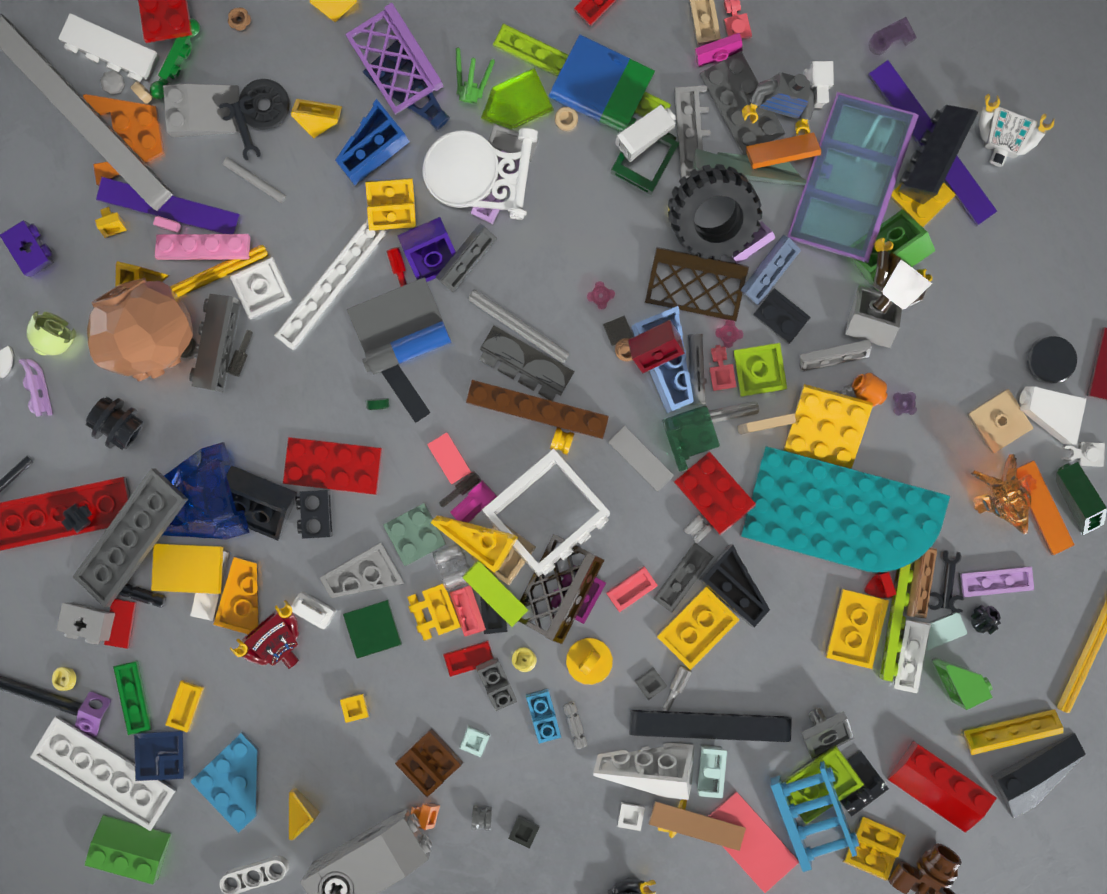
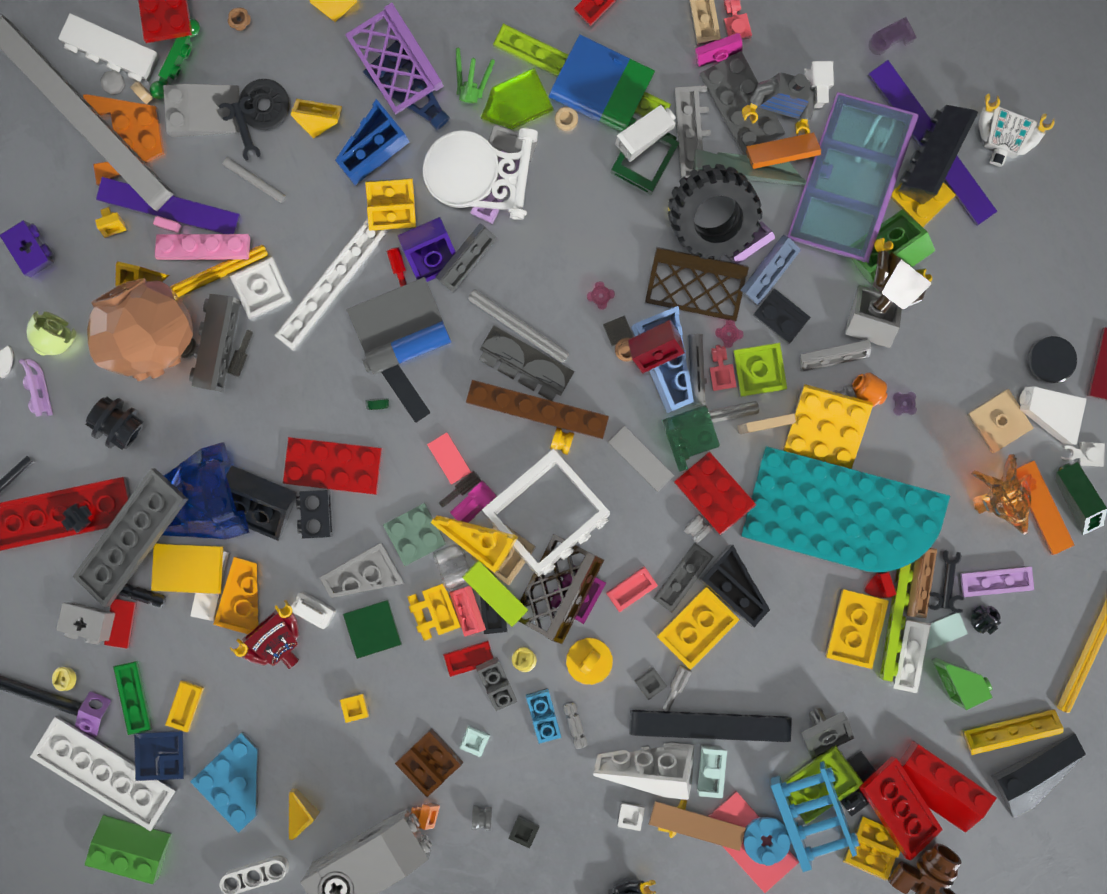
(766, 854): none -> dark azure plate
(901, 808): none -> red plate

